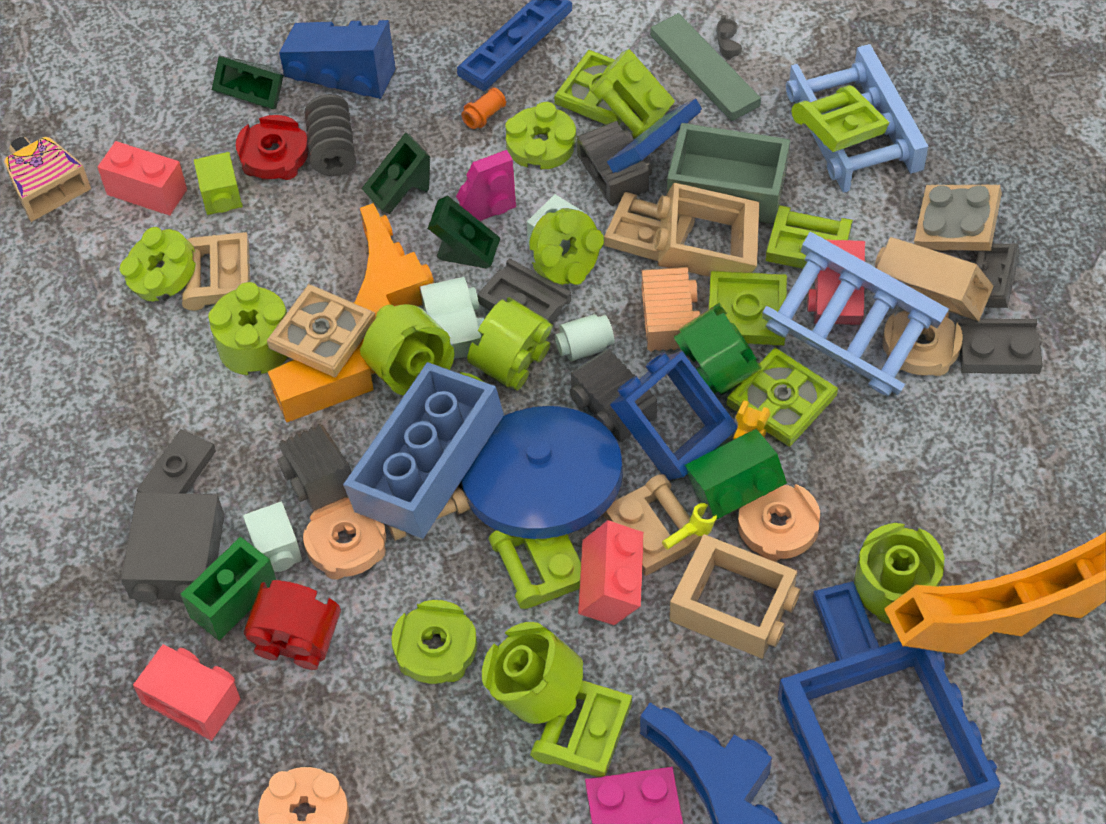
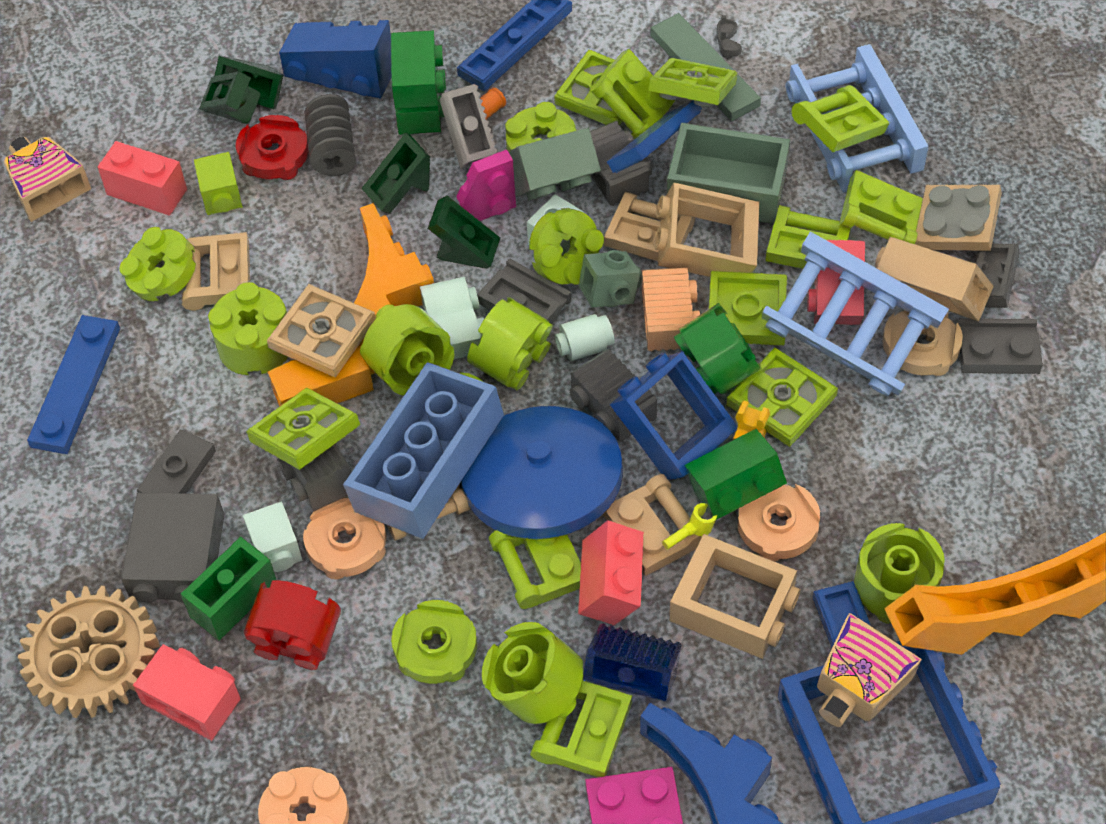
(74, 384): none -> blue plate
(87, 651): none -> tan gear
(230, 97): none -> dark green slope
(303, 428): none -> lime piece
(417, 81): none -> green piece
(467, 125): none -> light grey brick
(554, 162): none -> sand green piece
(609, 279): none -> sand green brick
(632, 662): none -> clear blue brick
(693, 81): none -> lime piece
(863, 672): none -> torso
(881, 208): none -> lime plate

